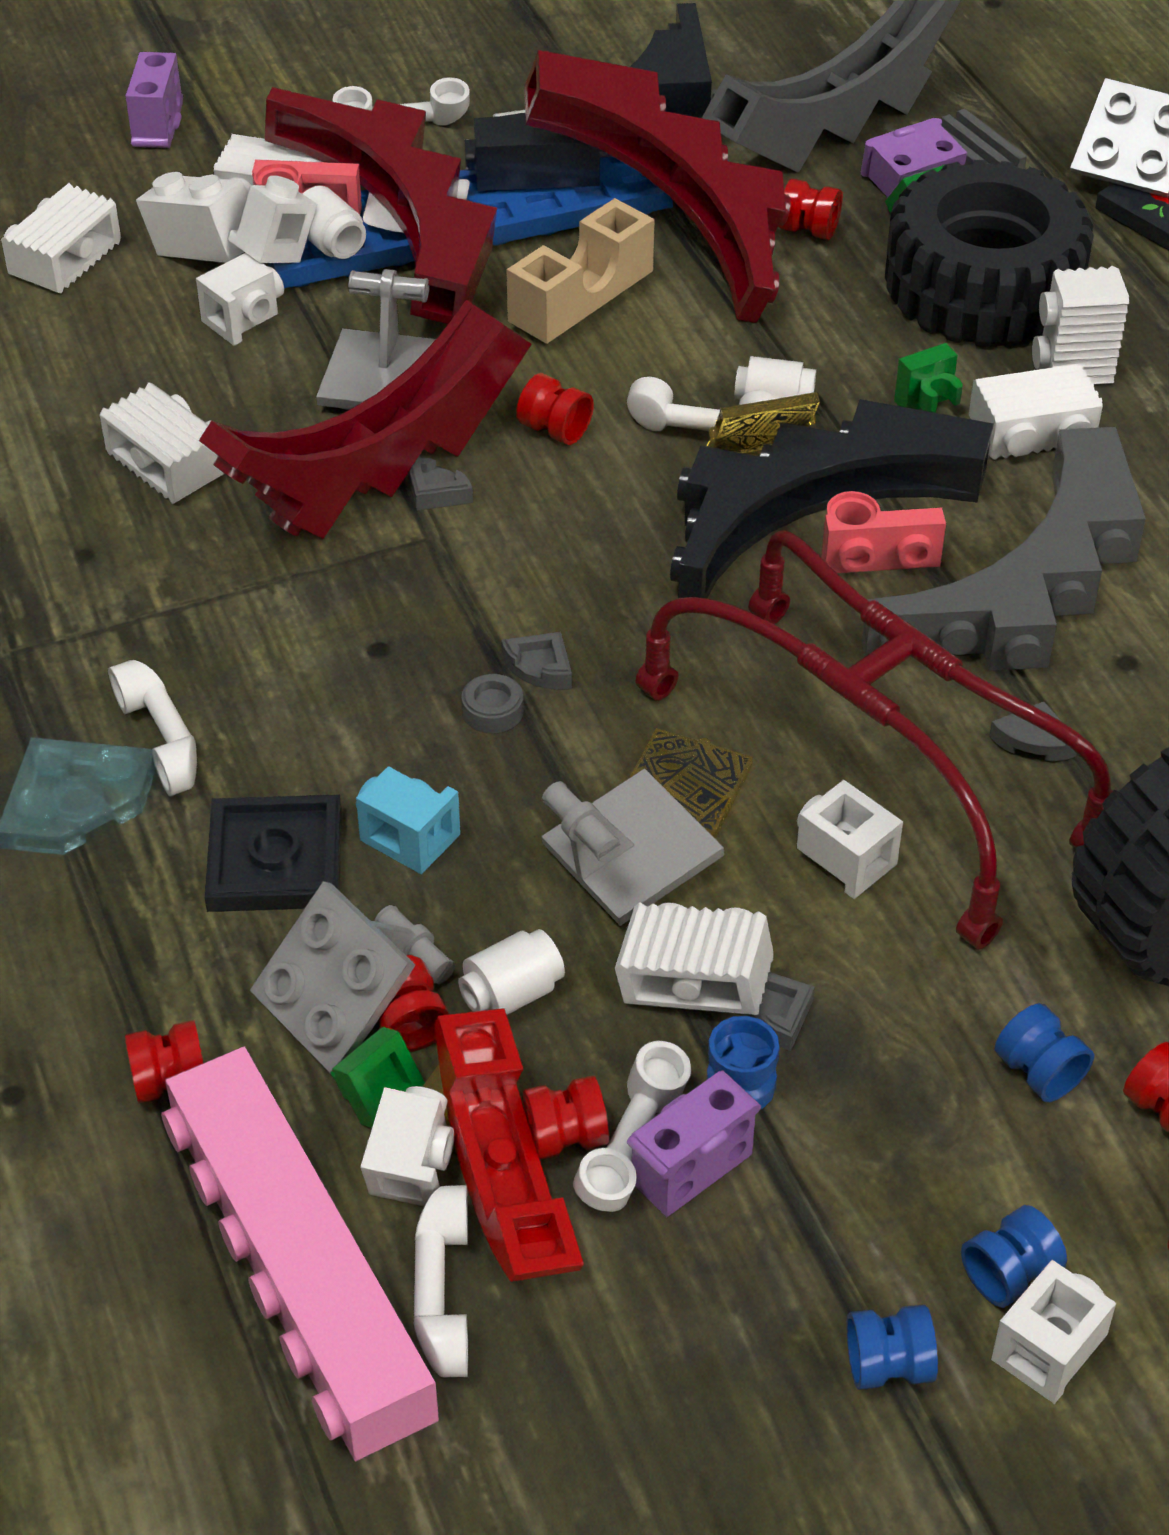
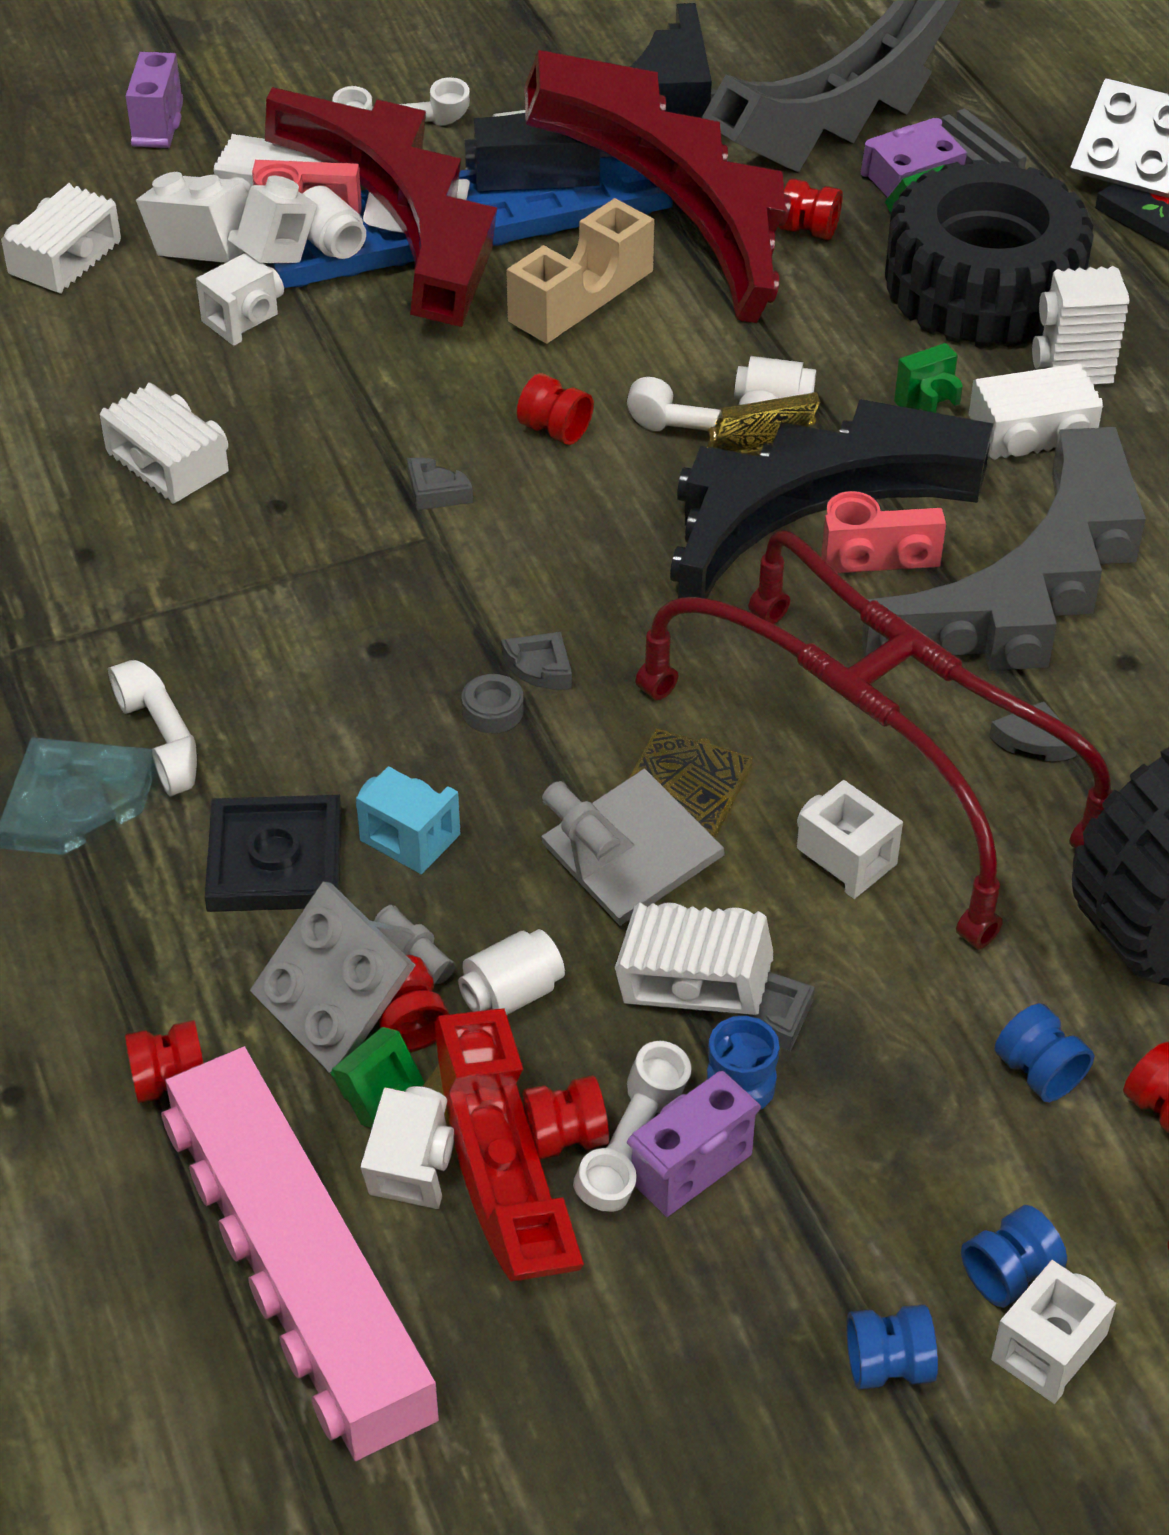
(371, 360): light grey plate -> none
(433, 403): dark red arch -> none
(440, 1335): white bar -> none

